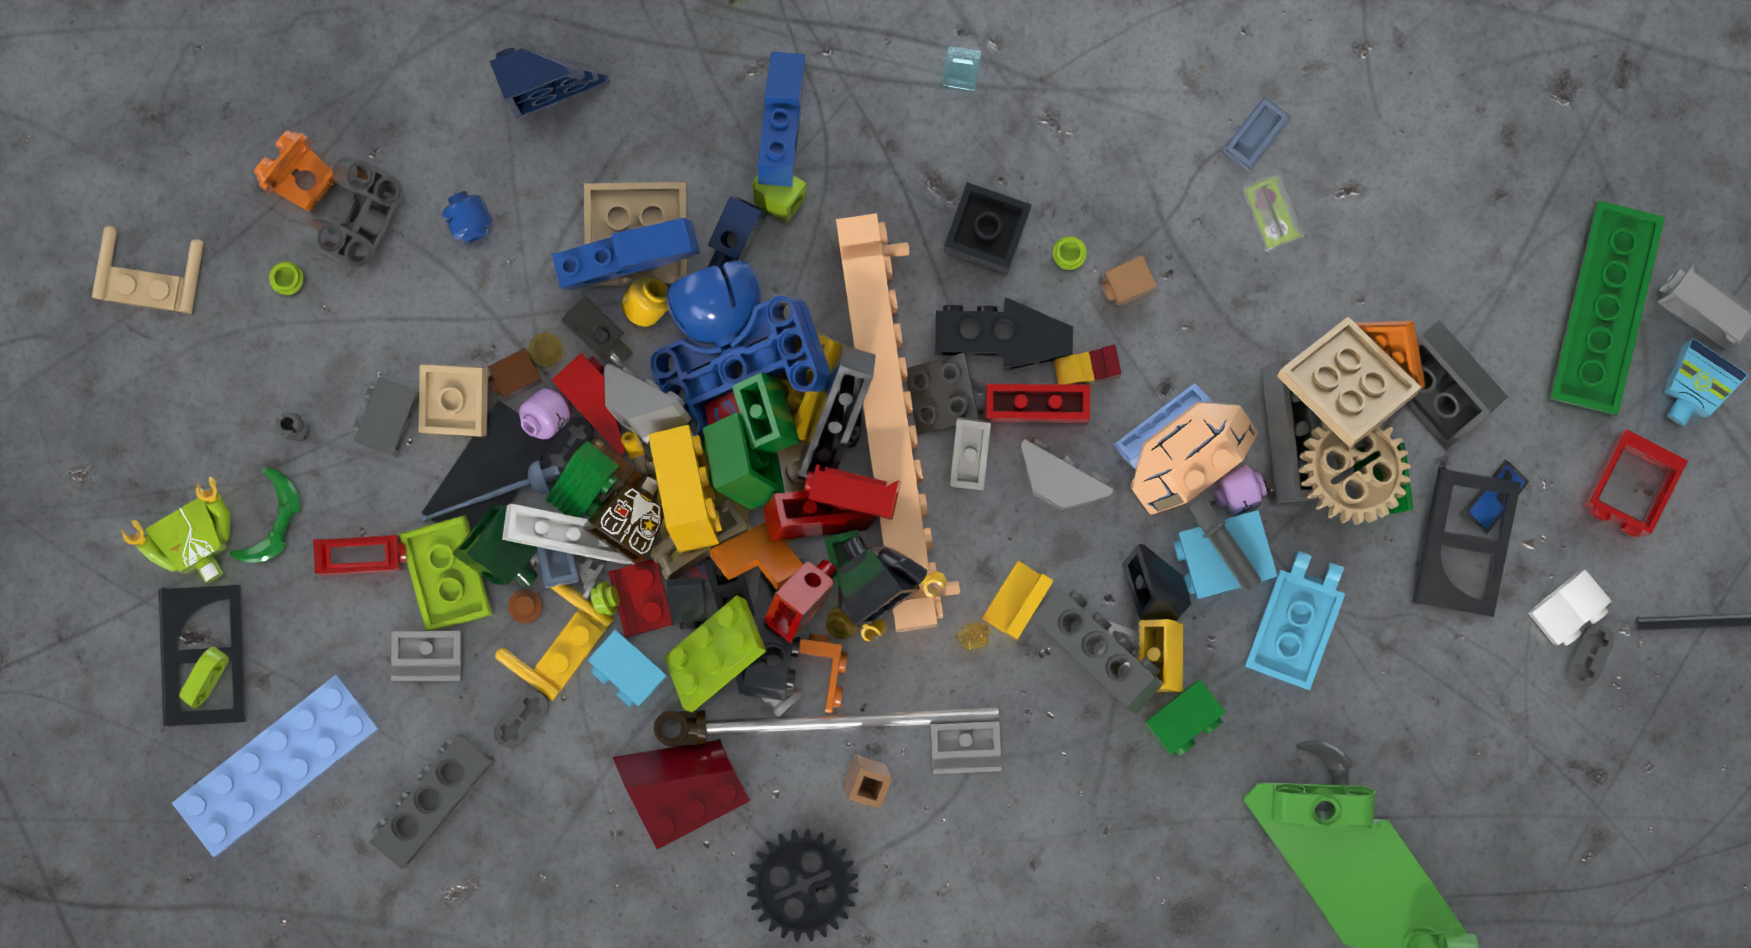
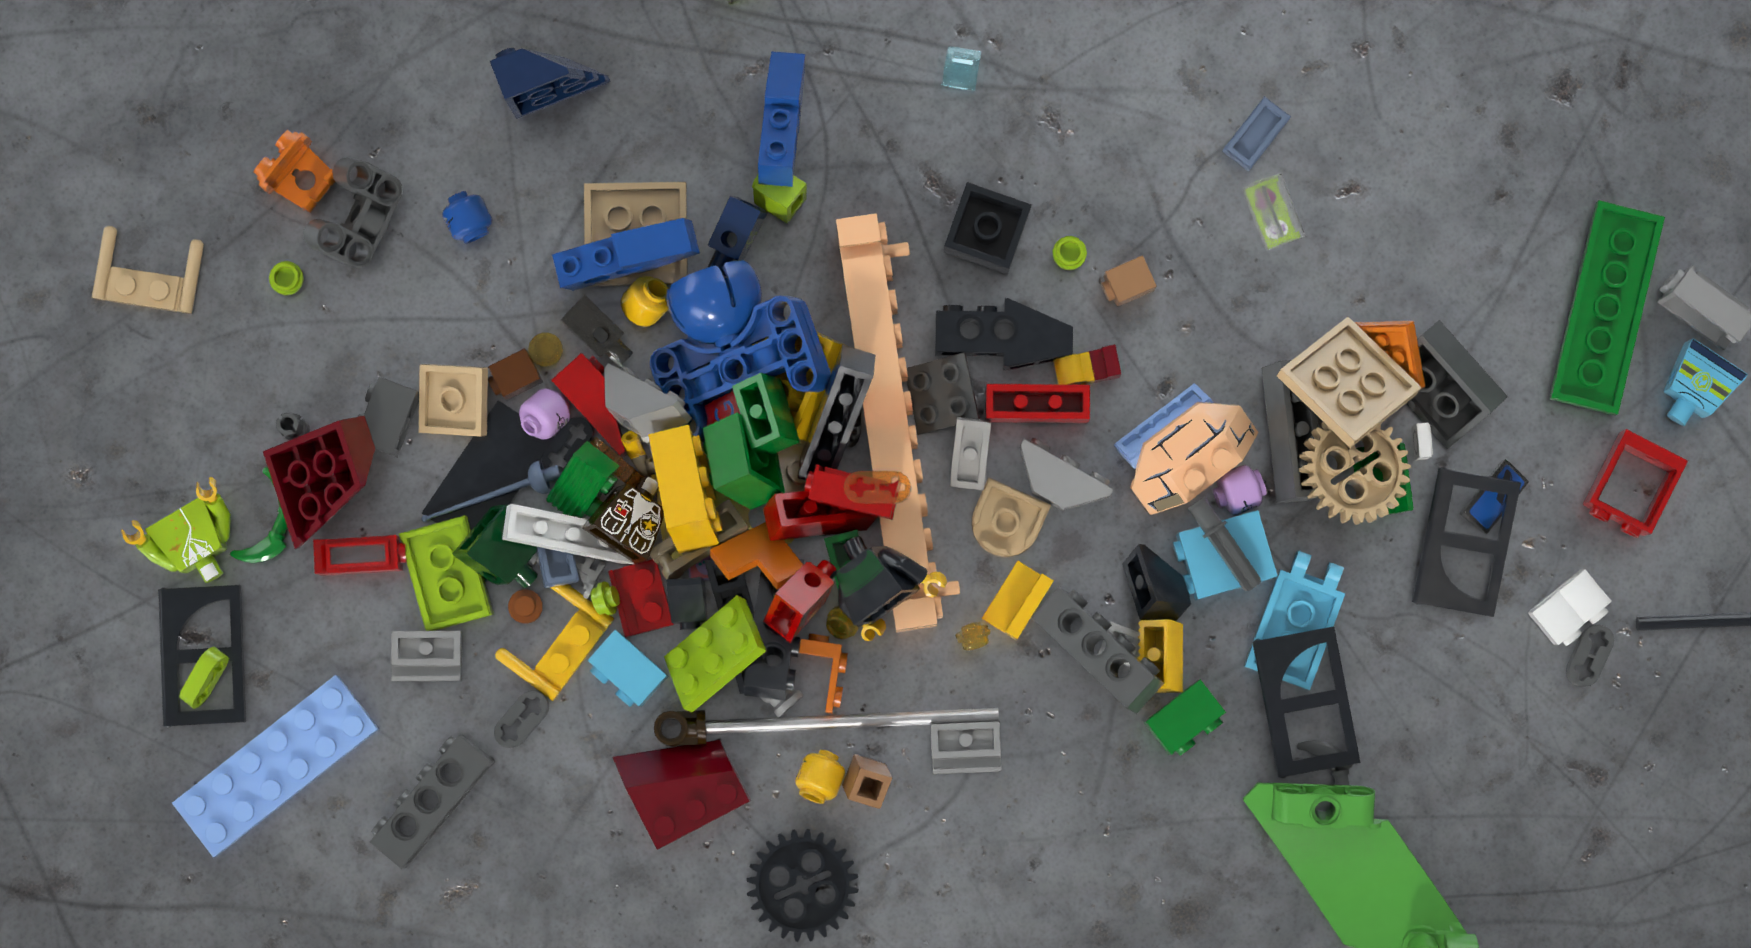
(320, 473): none -> dark red wedge
(820, 776): none -> yellow head
(877, 478): none -> clear orange beam
(1007, 519): none -> tan tile
(1272, 661): none -> black window
(1422, 441): none -> white tile

